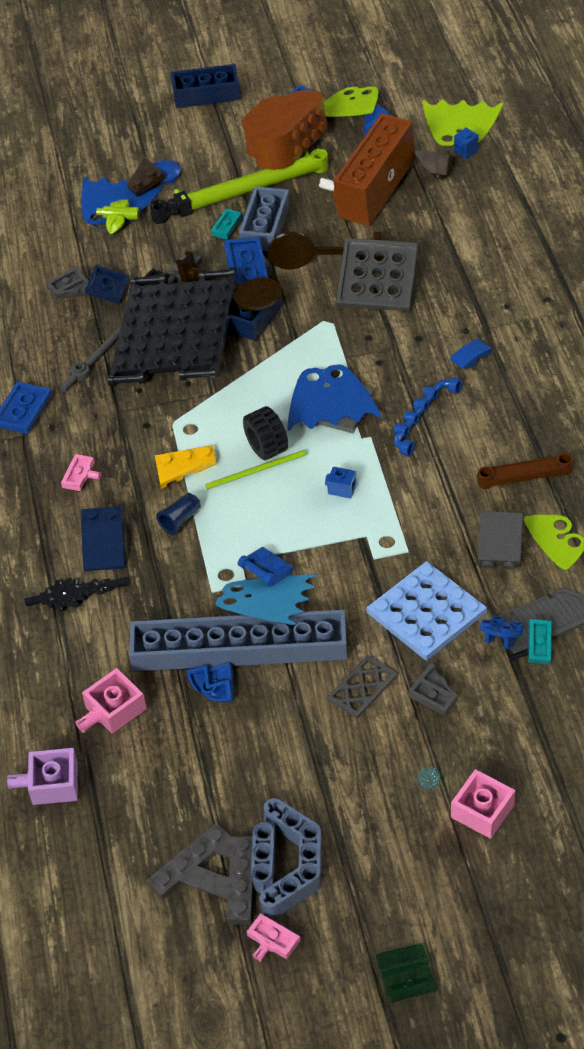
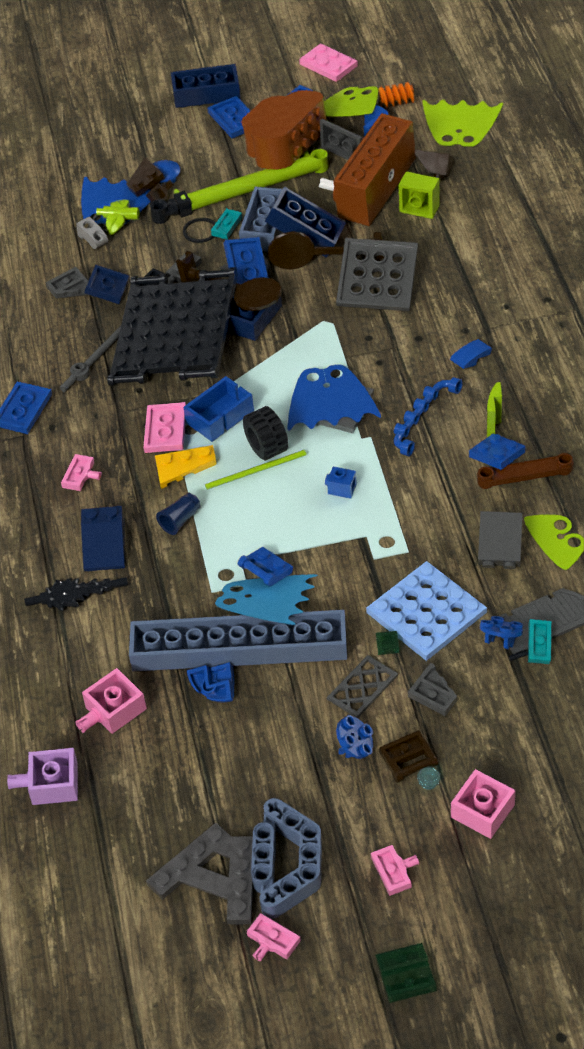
(93, 234): none -> light grey leg
(159, 191): none -> dark brown plate
(164, 427): none -> bright pink plate
(197, 220): none -> black piece
(218, 408): none -> blue piece
(229, 115): none -> blue plate
(298, 214): none -> dark blue brick
(328, 62): none -> bright pink plate
(338, 139): none -> dark grey slope
(354, 737): none -> blue plate
(387, 642): none -> clear green plate
(393, 869): none -> bright pink plate
(396, 94): none -> orange piece
(404, 750): none -> dark brown plate
(419, 195): none -> lime brick
(466, 143): blue brick -> none
(494, 408): none -> lime slope
(497, 451): none -> blue plate

